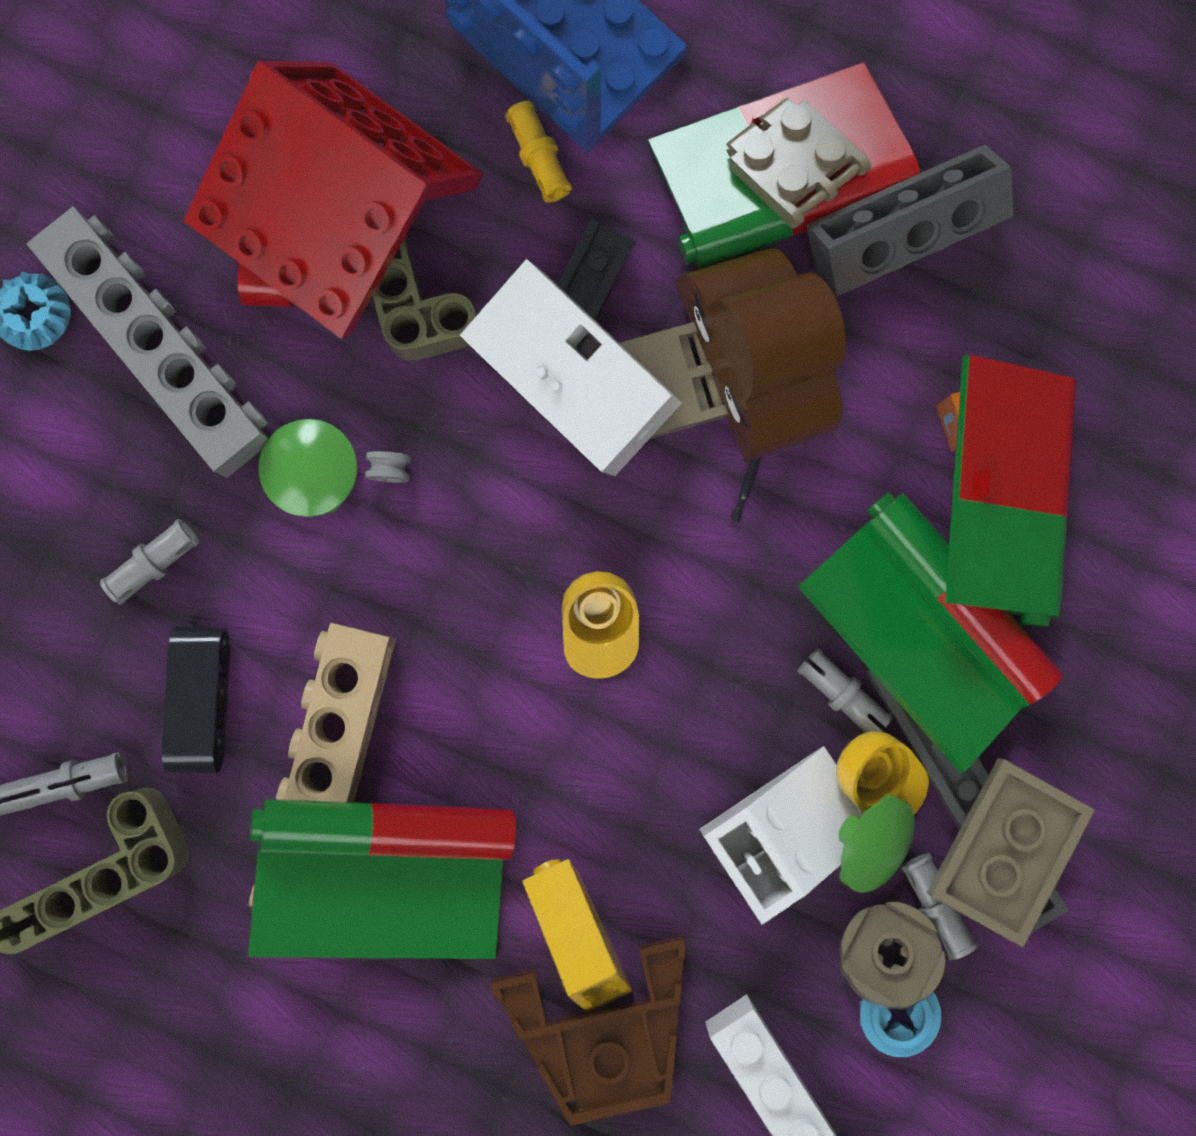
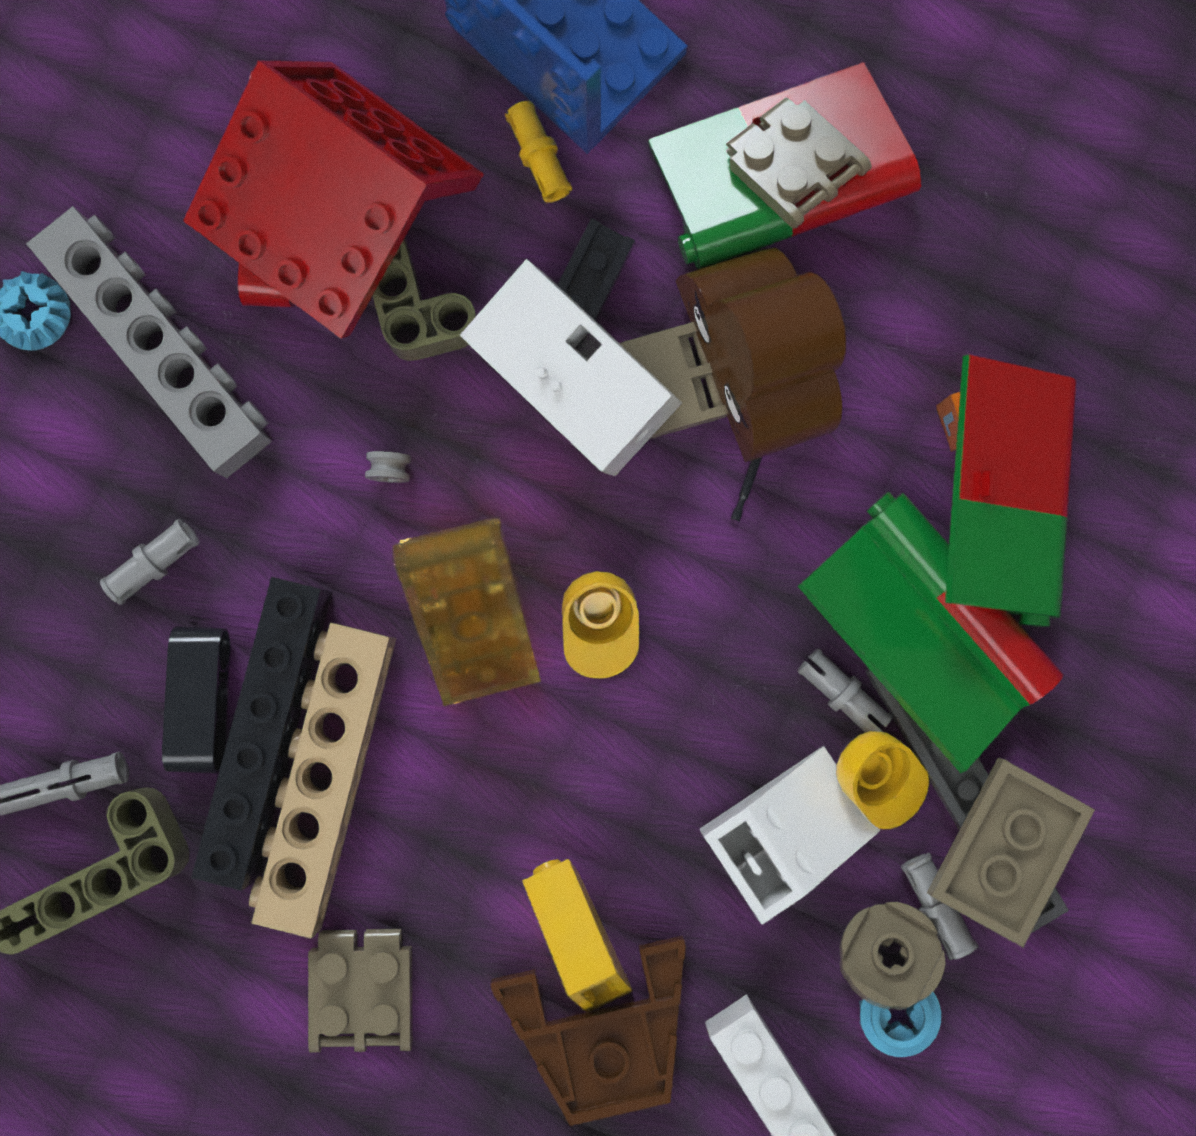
(261, 734): none -> black brick
(308, 468): bright green dish -> none
(360, 990): none -> dark tan plate
(377, 879): green door -> none
(467, 610): none -> clear yellow brick
(876, 843): bright green dish -> none
(911, 219): dark grey brick -> none

